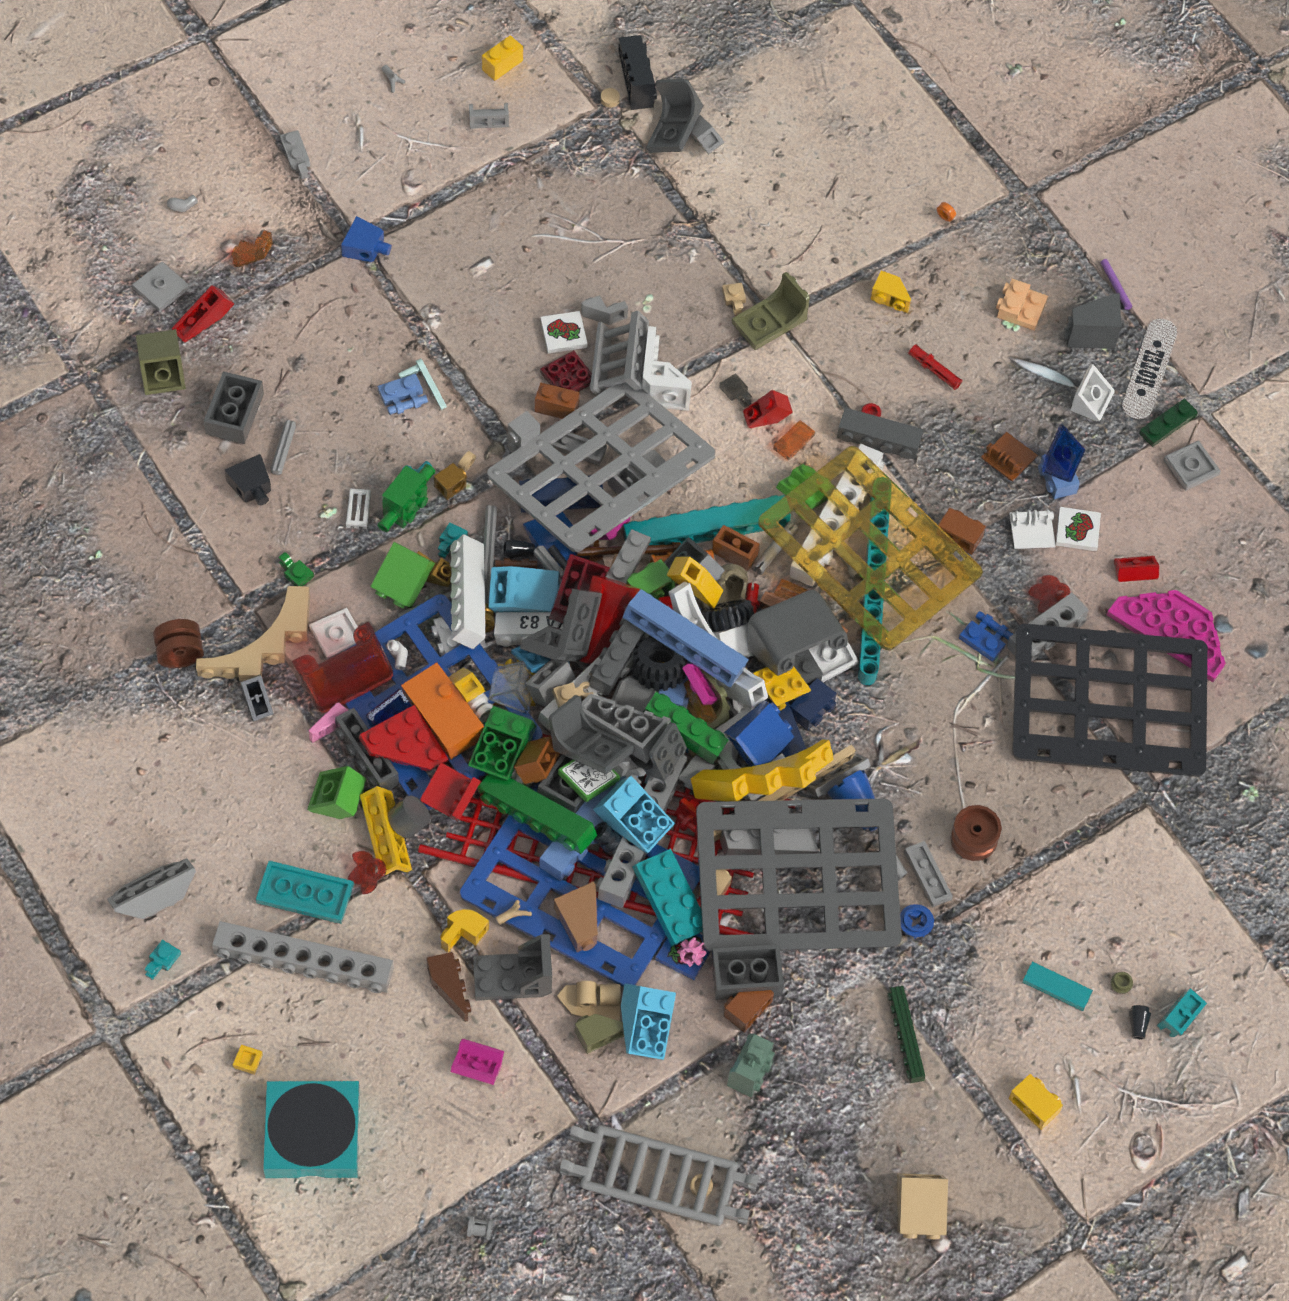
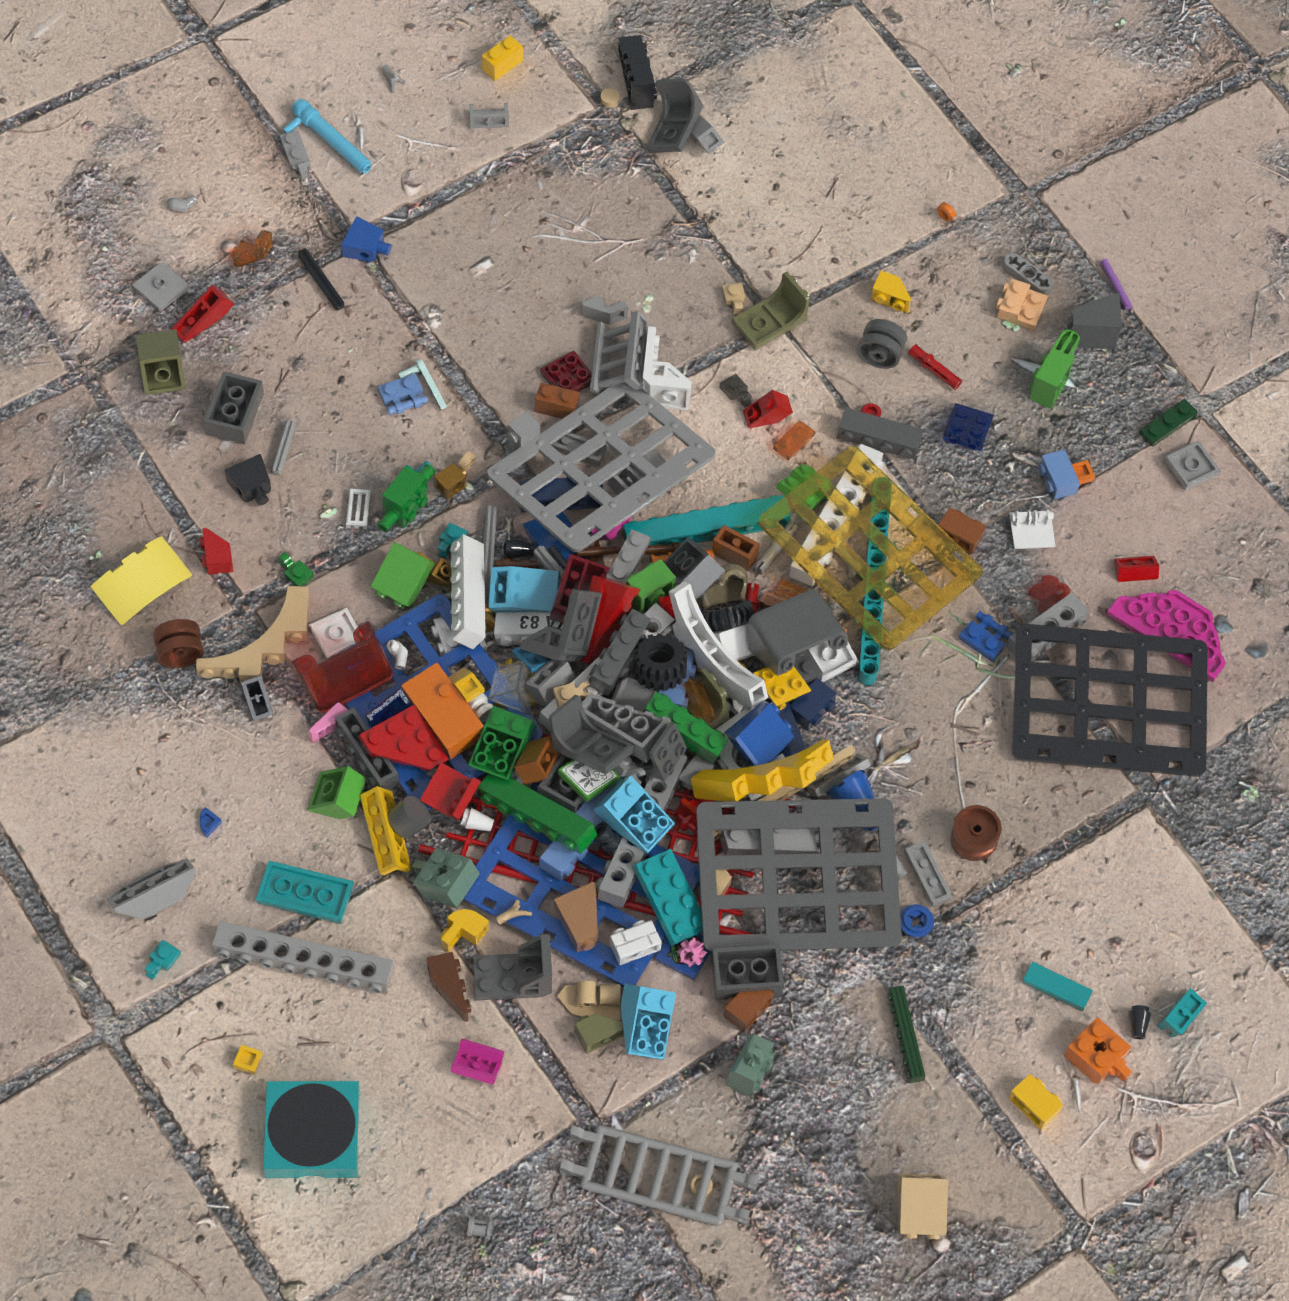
(140, 579): none -> light yellow panel
(208, 822): none -> blue tile
(217, 553): none -> red slope
(311, 118): none -> medium azure cylinder
(321, 279): none -> black axle
(364, 872): clear red plate -> none
(445, 877): none -> sand green hinge
(476, 820): none -> white cone
(563, 332): white tile -> none
(635, 942): none -> white brick
(685, 638): medium blue brick -> none
(699, 684): dark pink plate -> none
(701, 581): yellow slope -> none
(882, 343): none -> dark grey wheel
(968, 427): none -> clear blue plate
(1009, 456): dark orange hinge -> none
(1024, 266): none -> light grey beam
(1054, 370): none -> bright green brick
(1063, 455): clear blue slope -> none
(1078, 529): white tile -> none
(1084, 472): none -> orange plate
(1092, 395): white slope -> none
(1110, 1053): none -> orange hinge
(1121, 982): olive plate -> none
(1149, 369): sticker -> none

